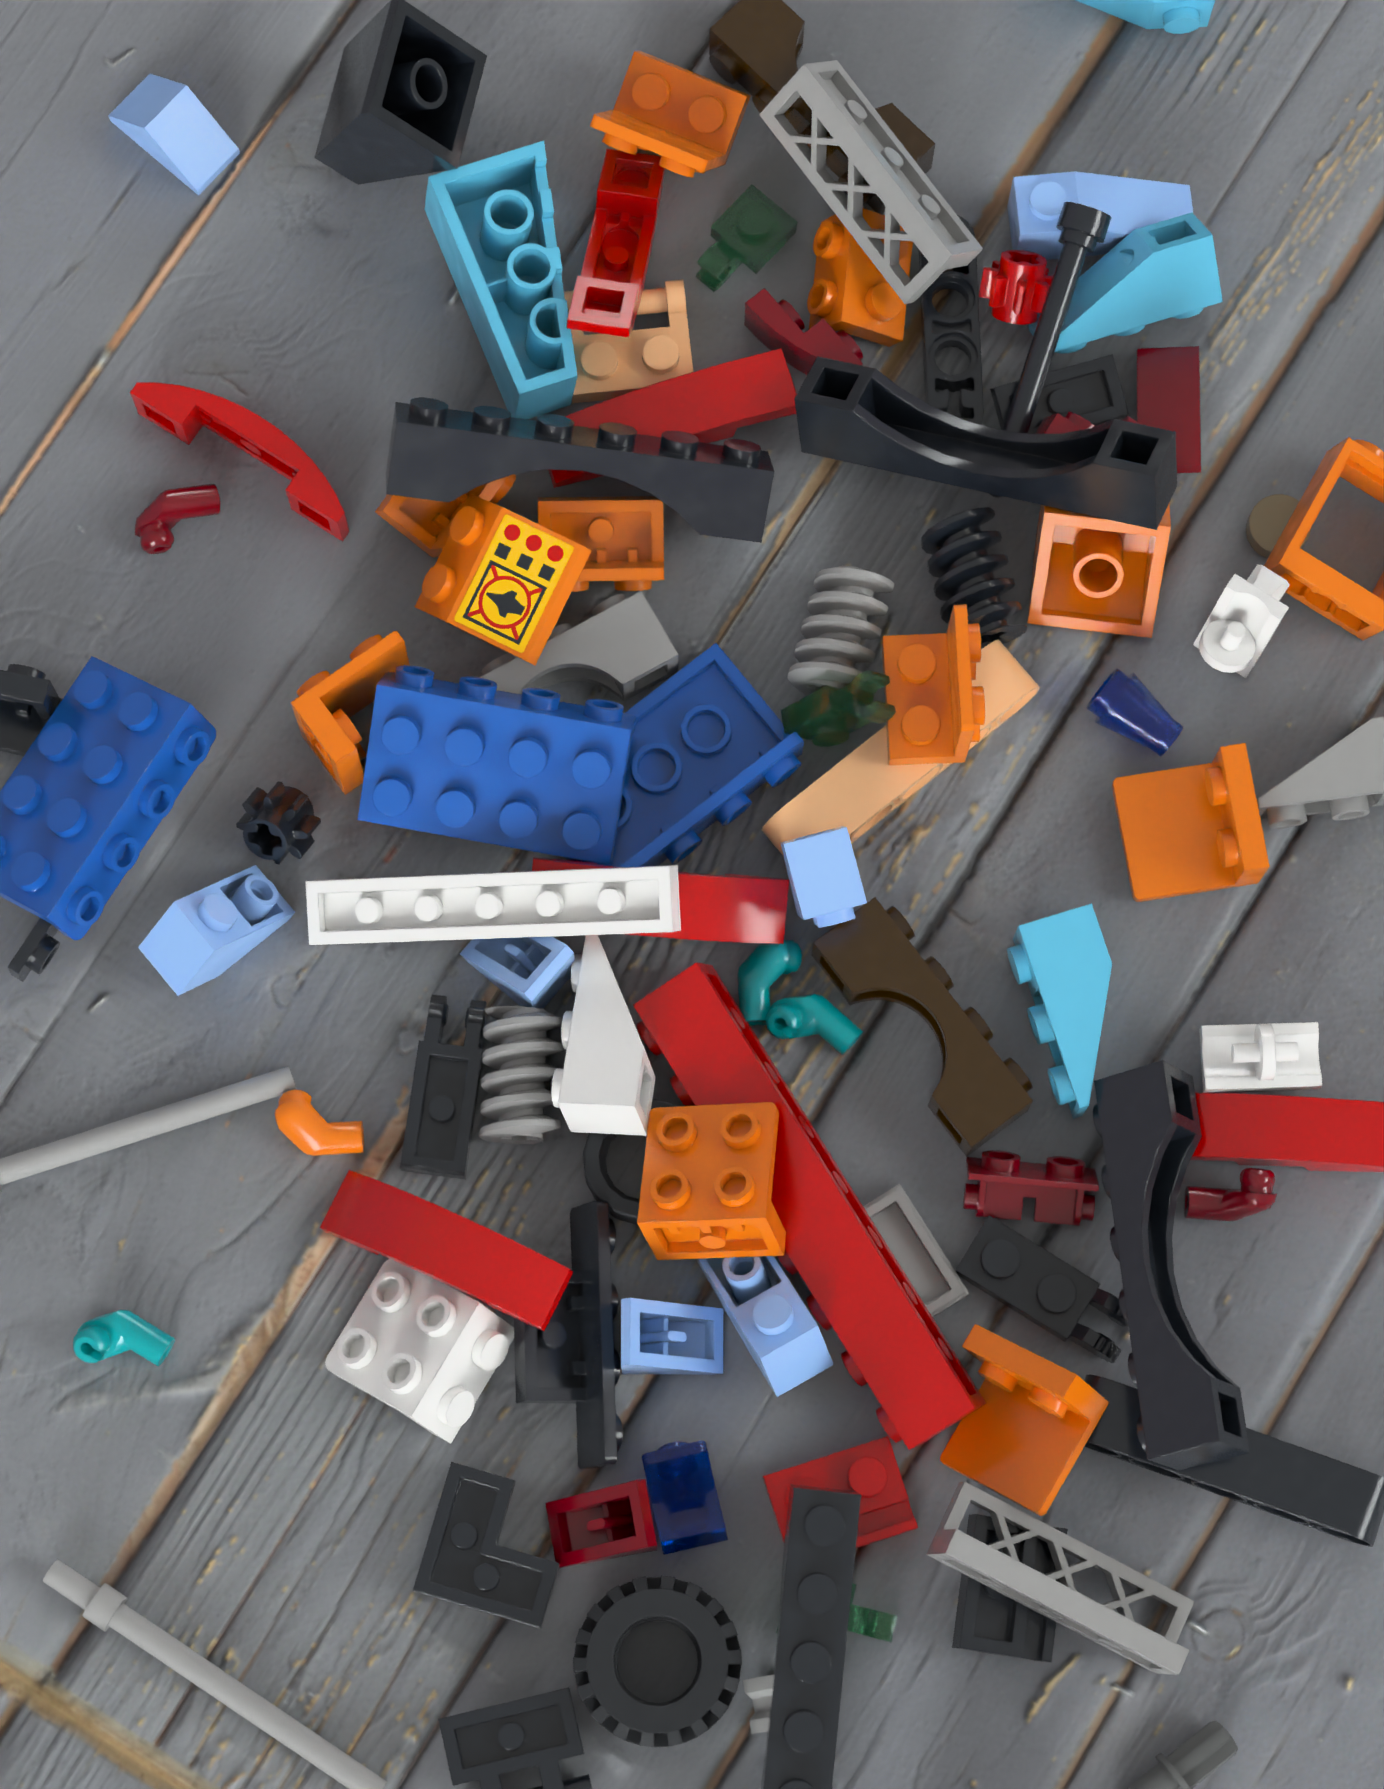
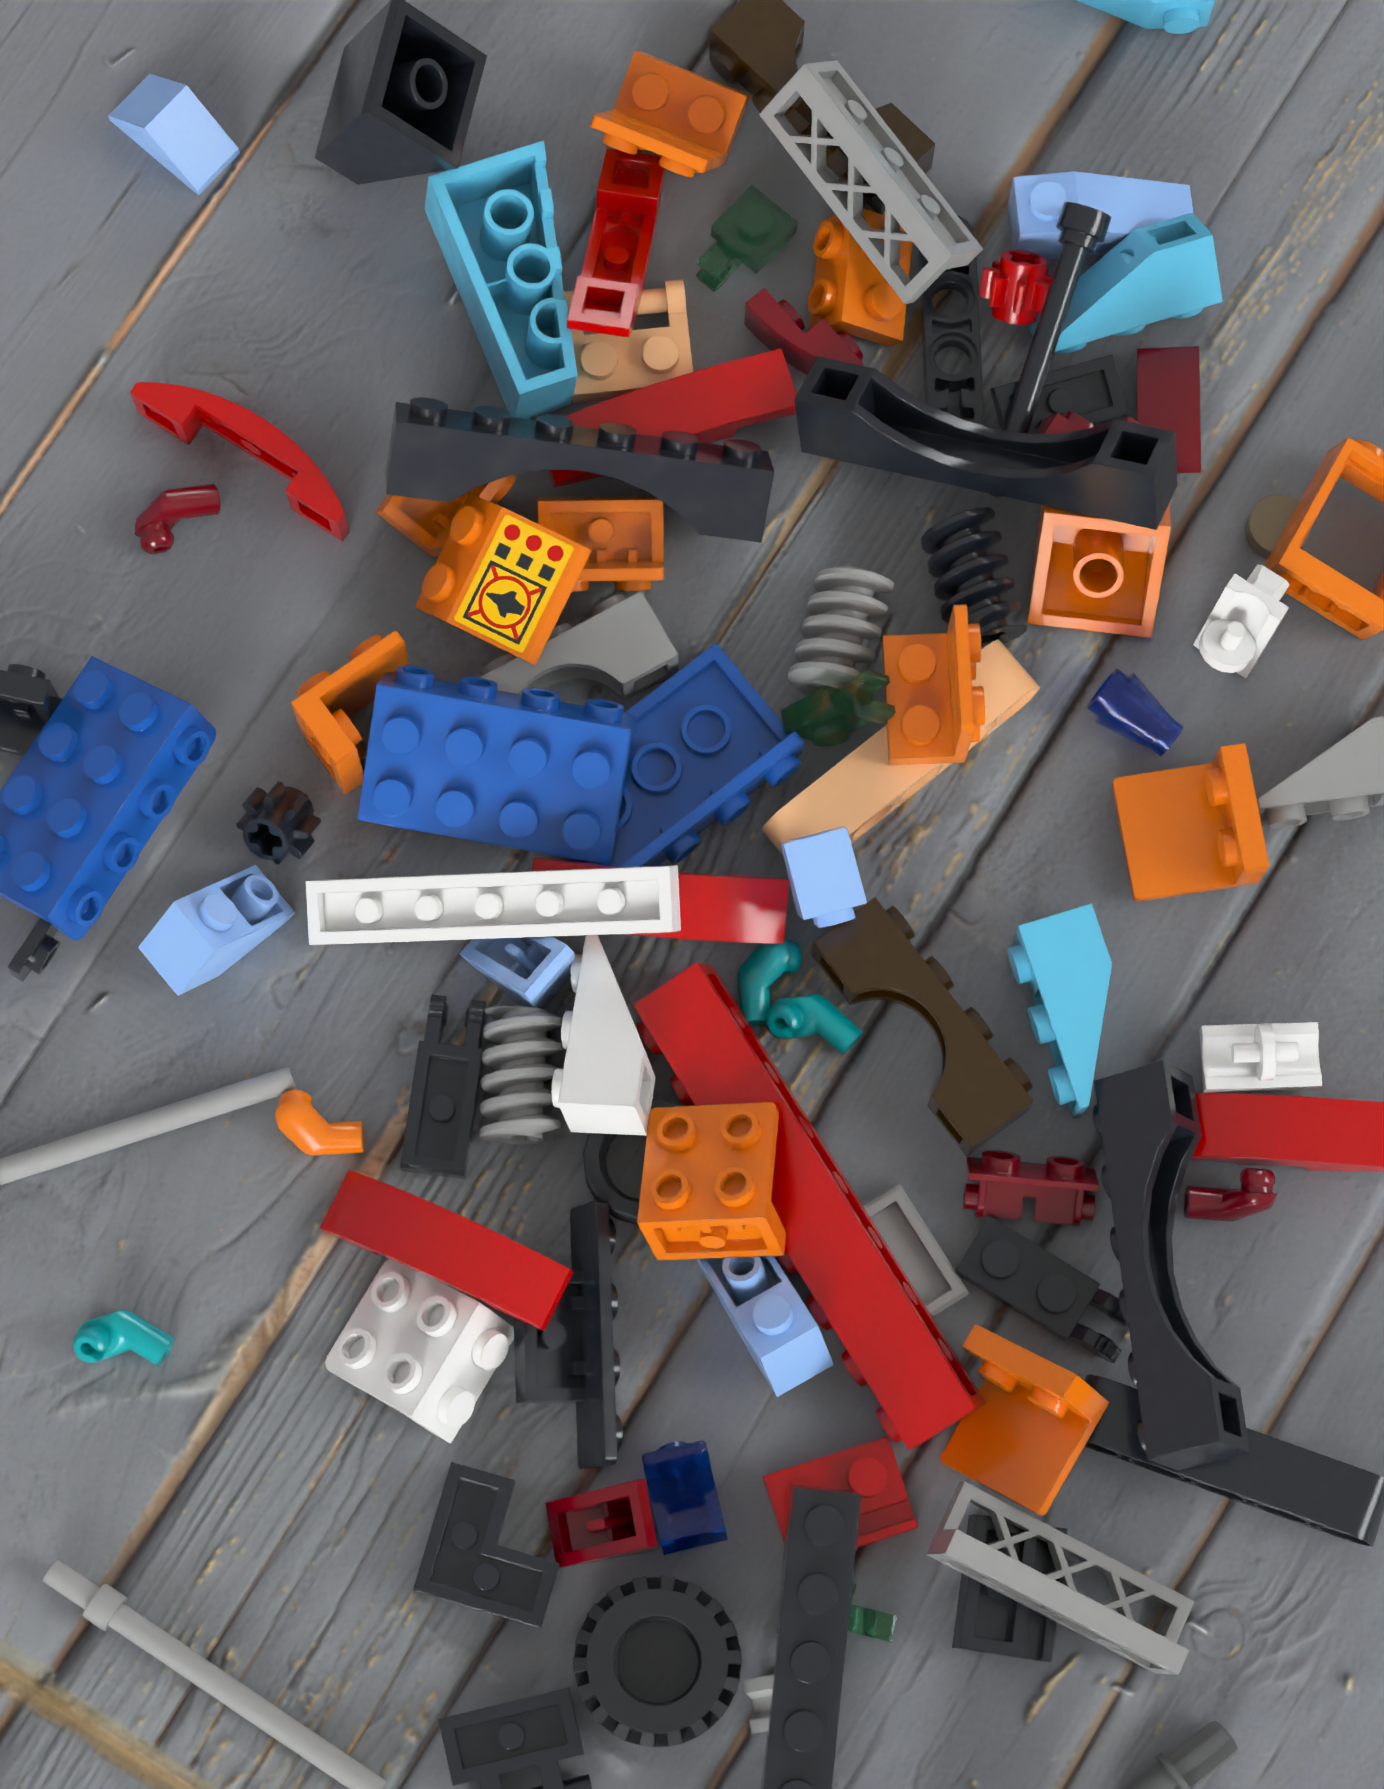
(670, 1338): light blue slope -> none

